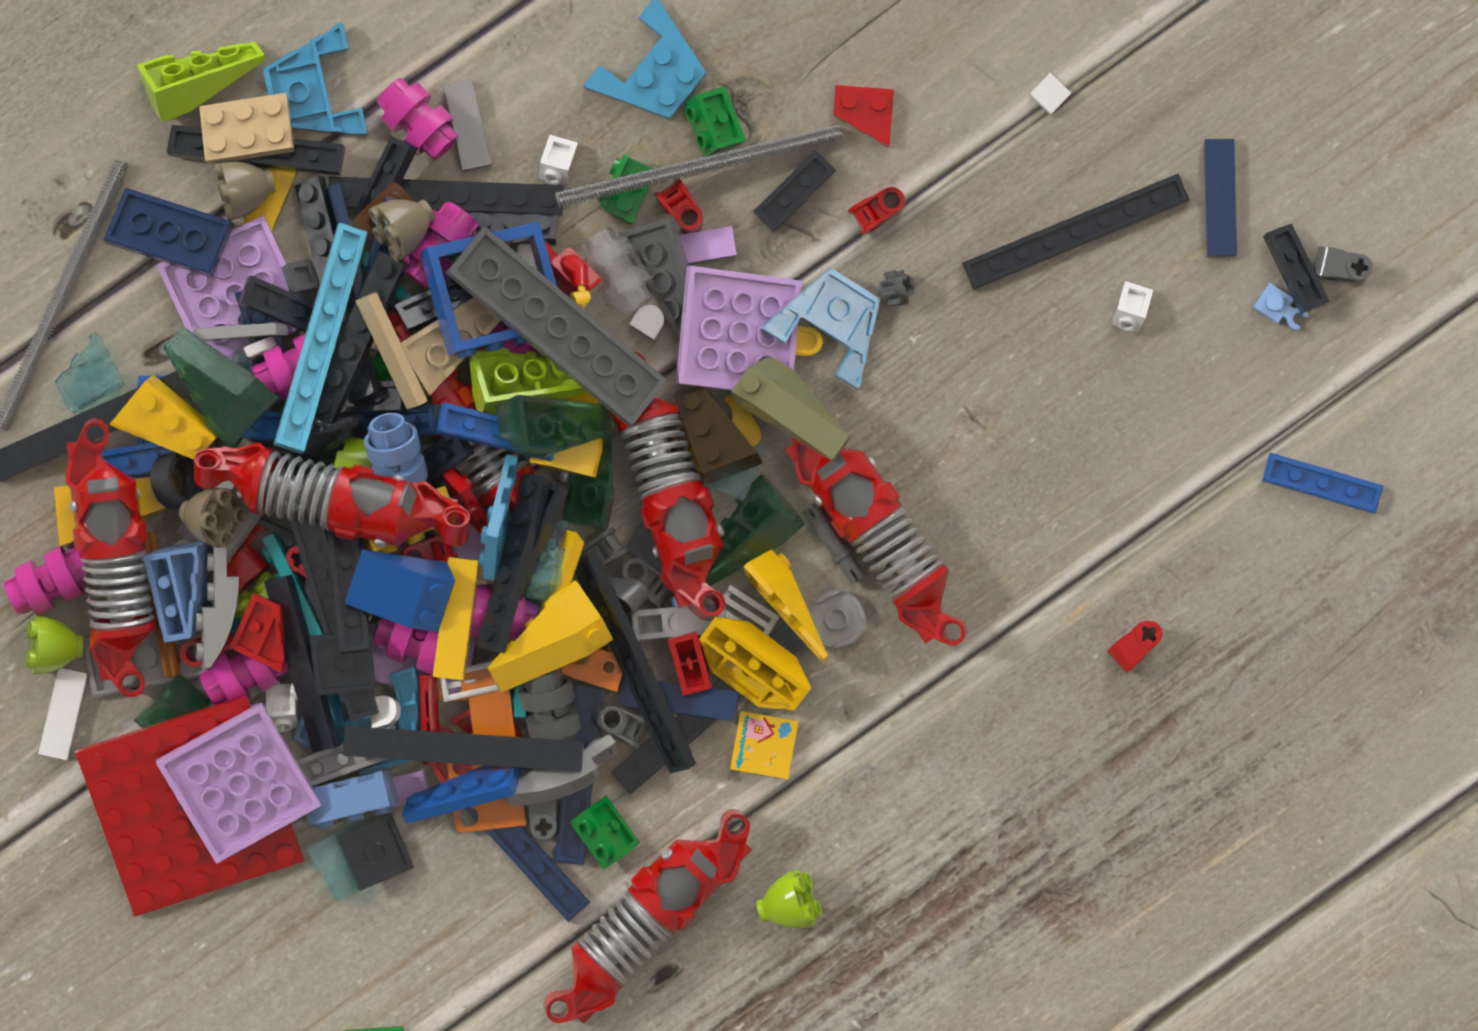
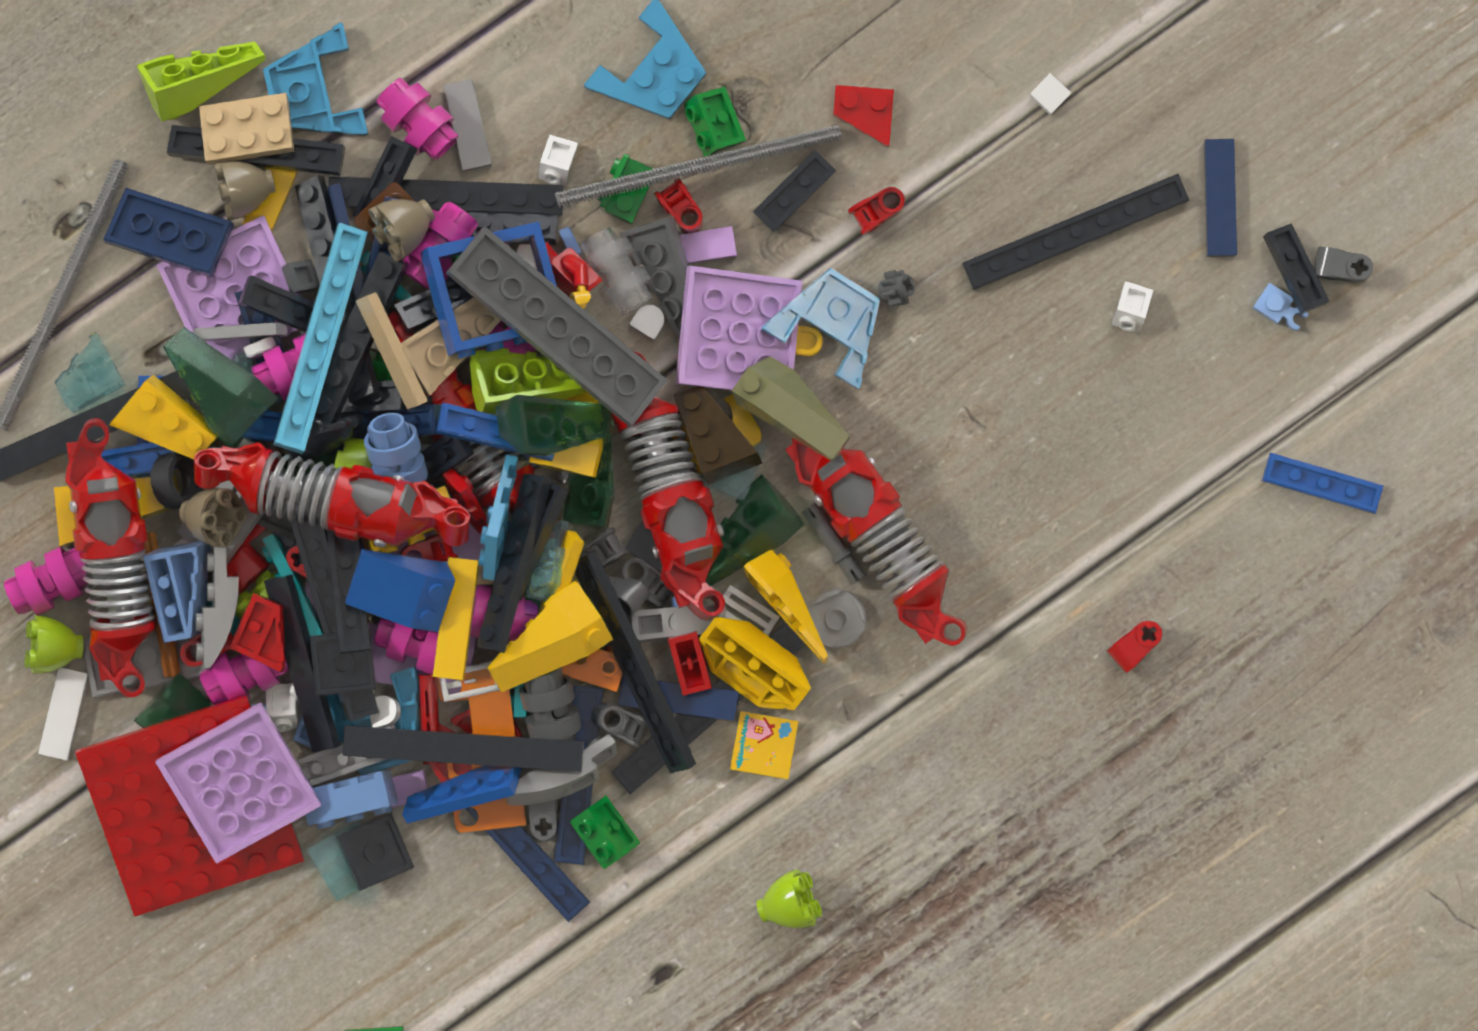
(569, 240): none -> medium blue tile
(656, 905): piece -> none

